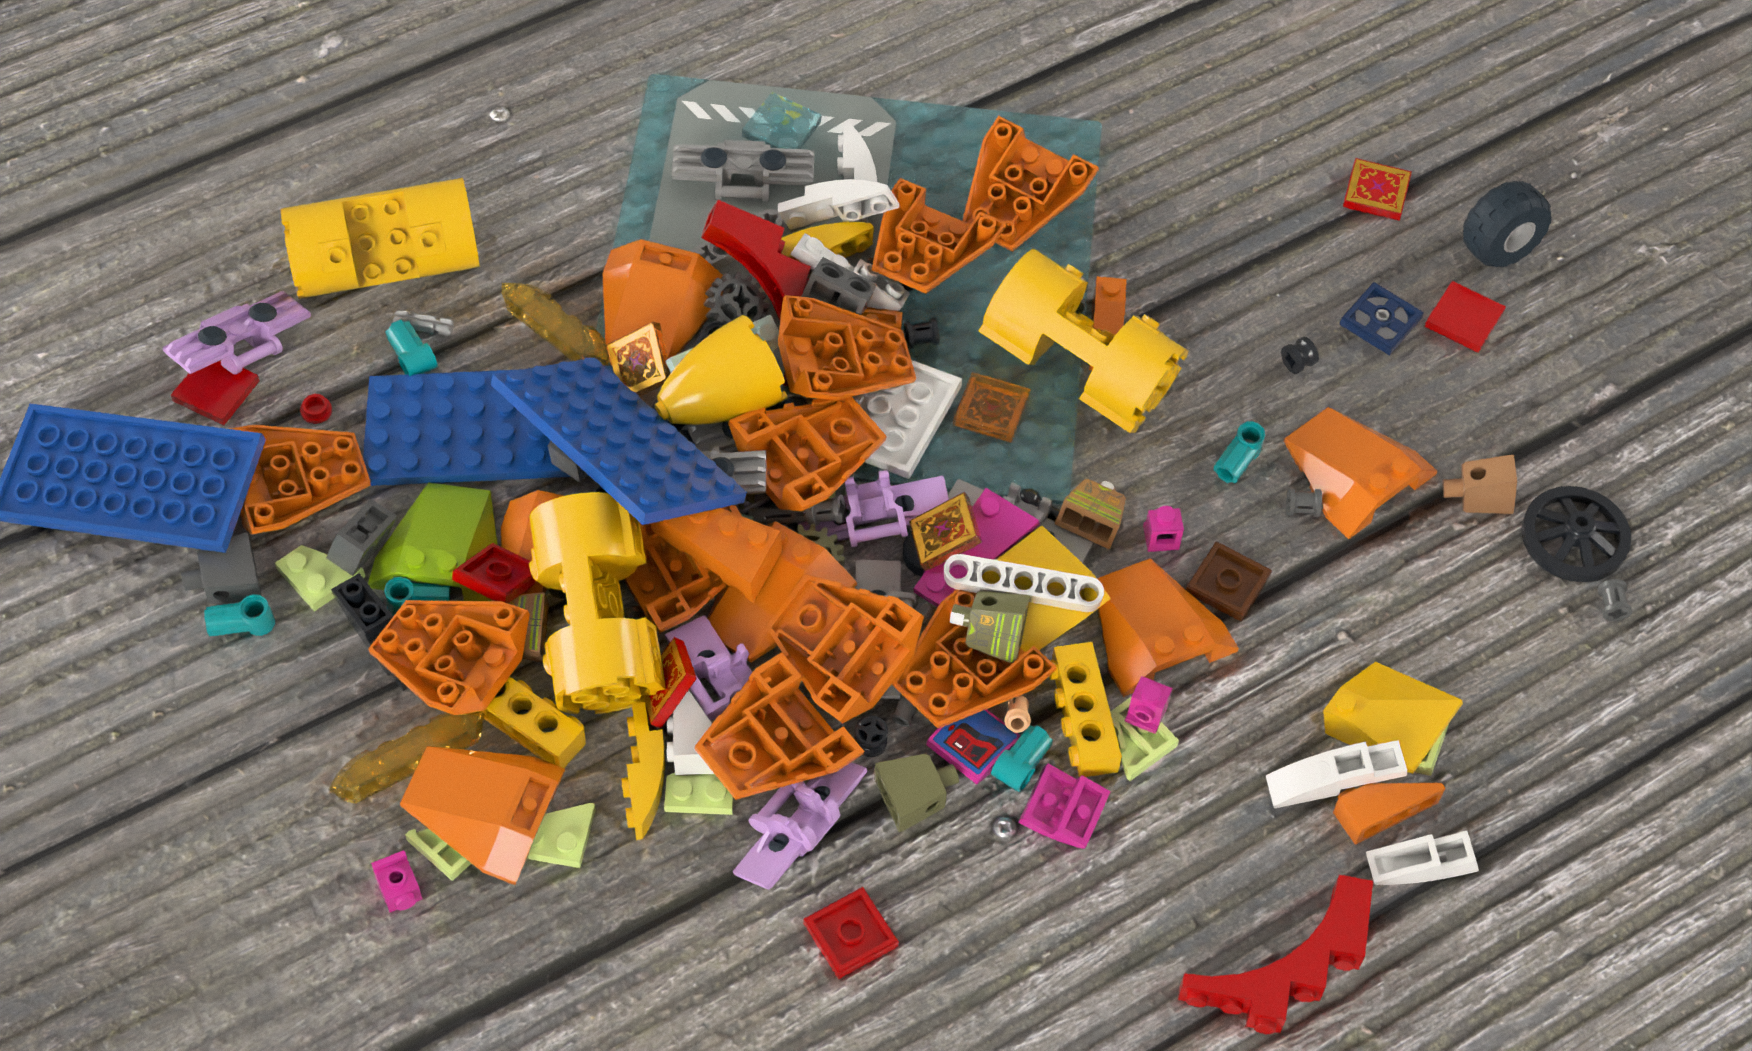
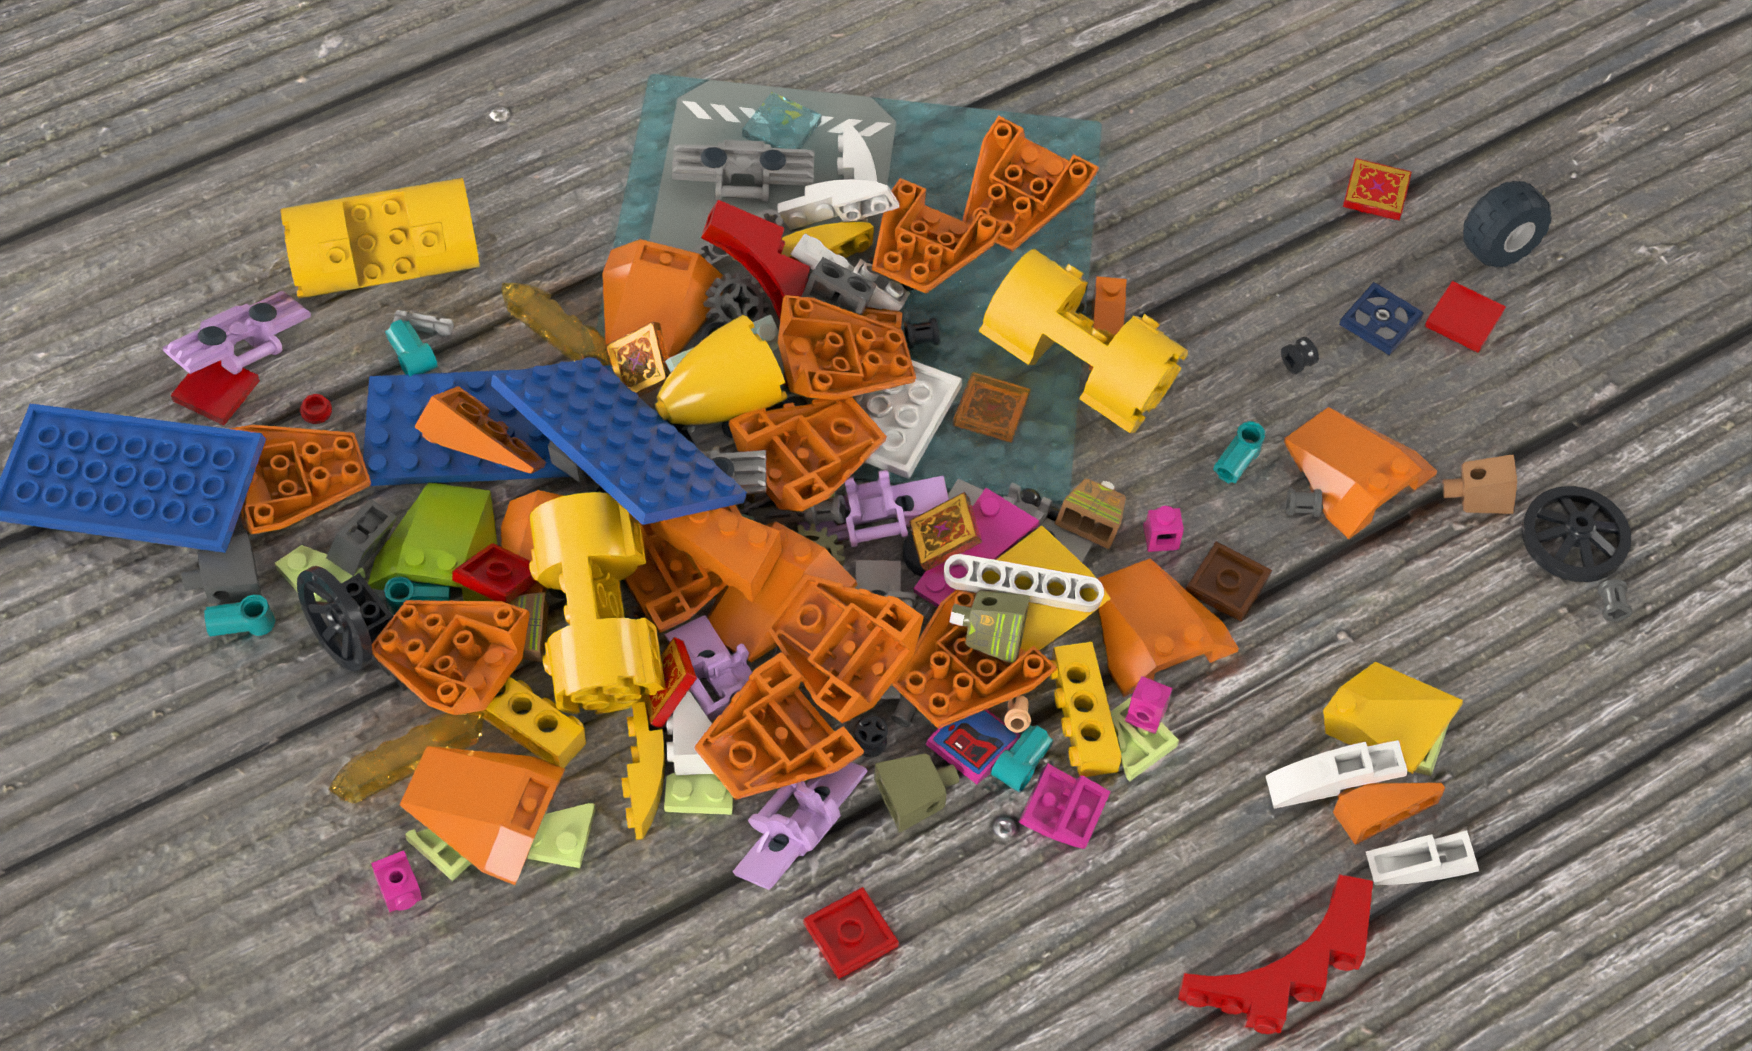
(342, 614): none -> black wheel
(463, 424): none -> orange wedge

